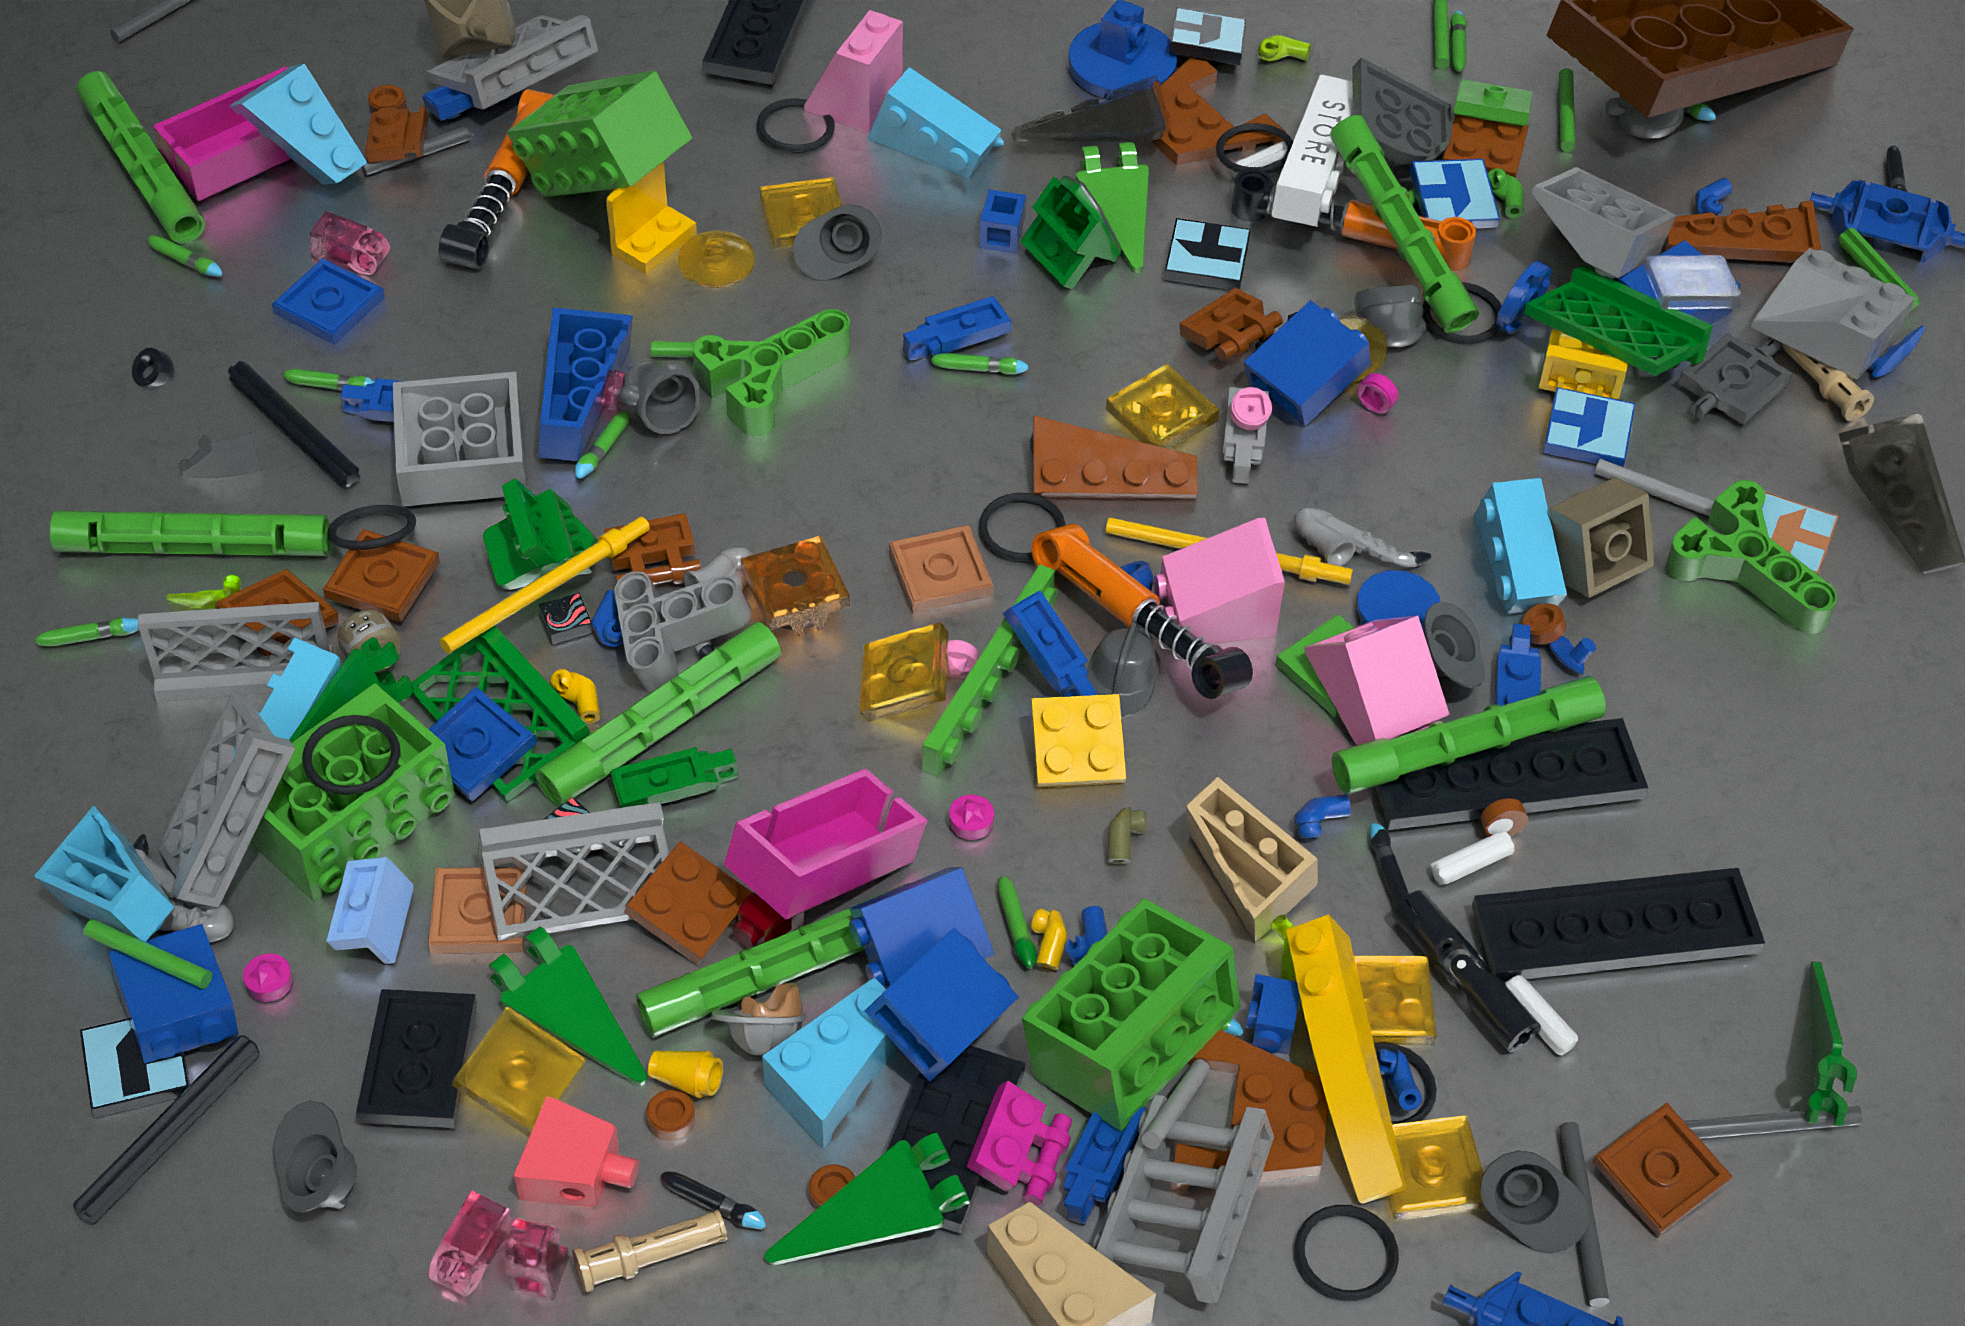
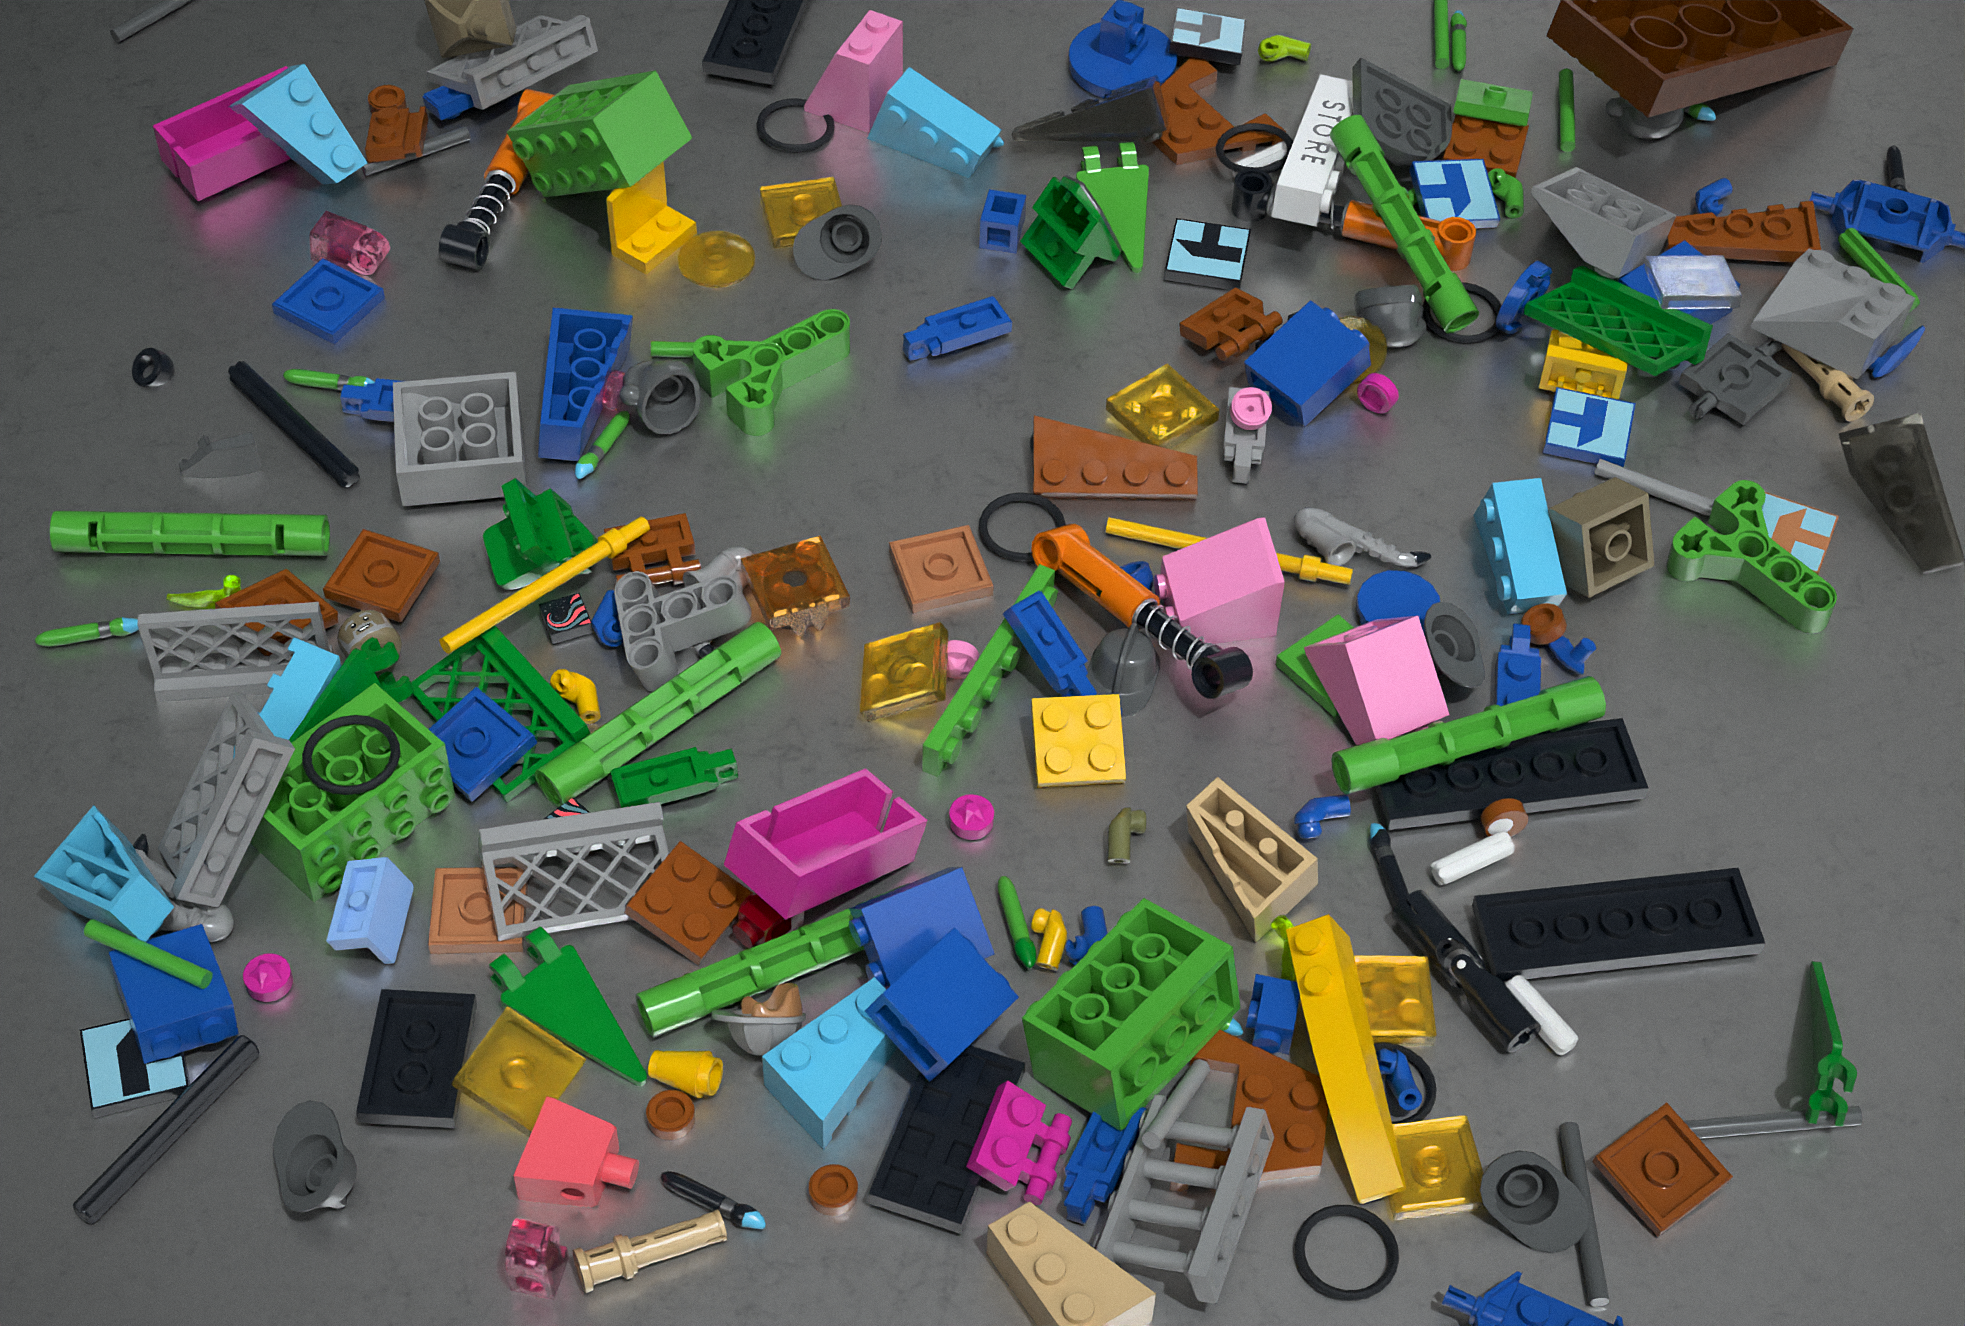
(140, 157): bright green piece -> none
(203, 265): bright green piece -> none
(374, 543): black tyre -> none
(470, 1244): clear pink leg -> none
(878, 1204): green flag -> none
(1006, 365): bright green piece -> none

